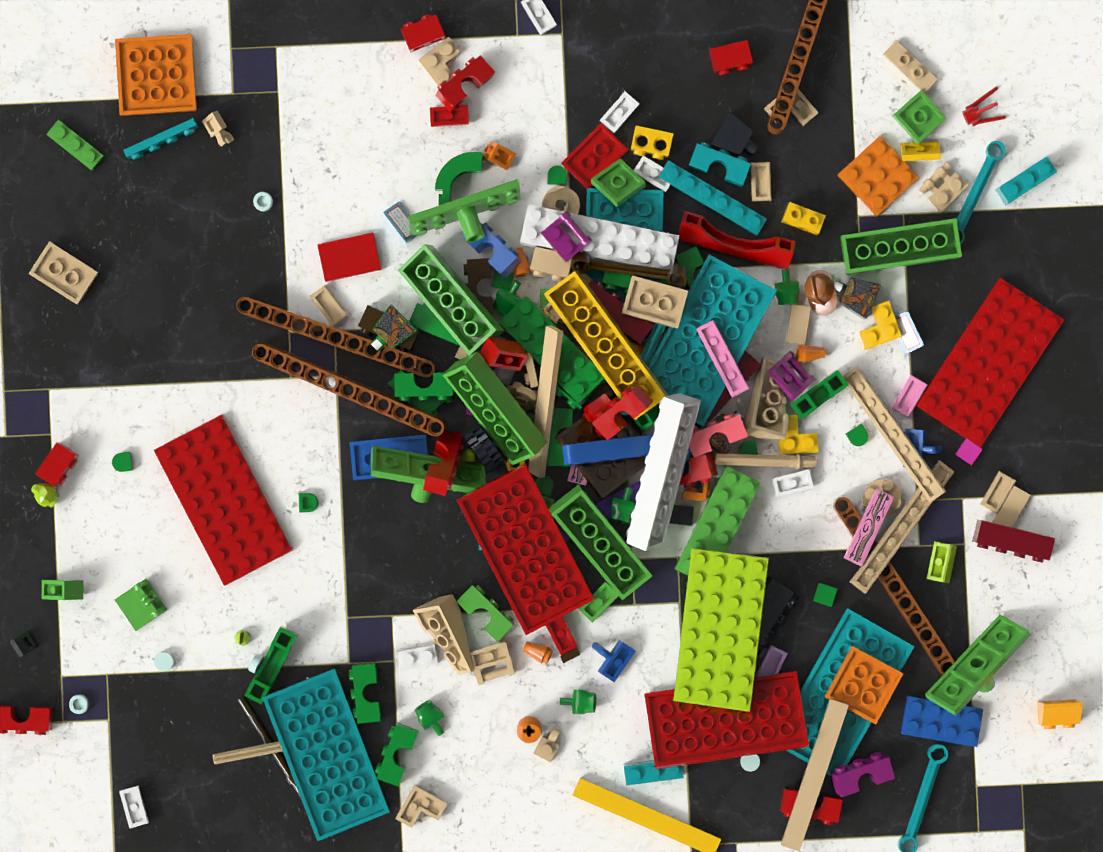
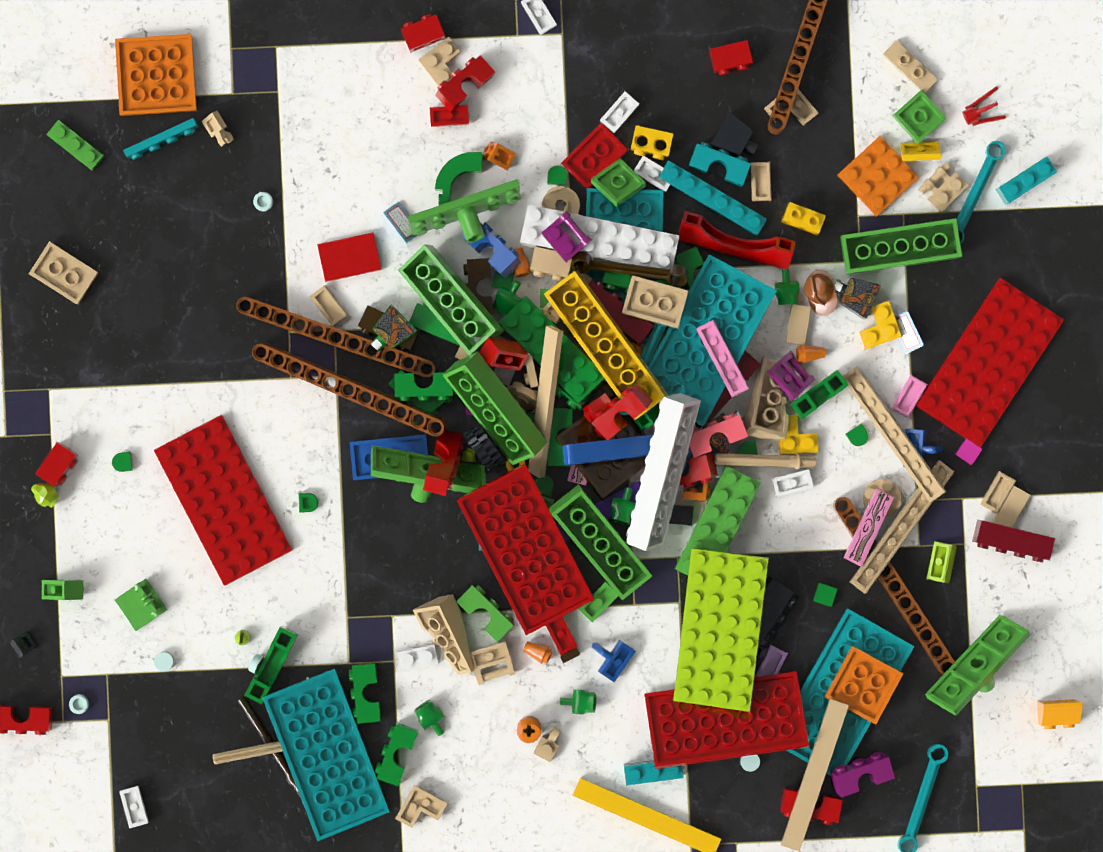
(930, 721): blue plate -> none

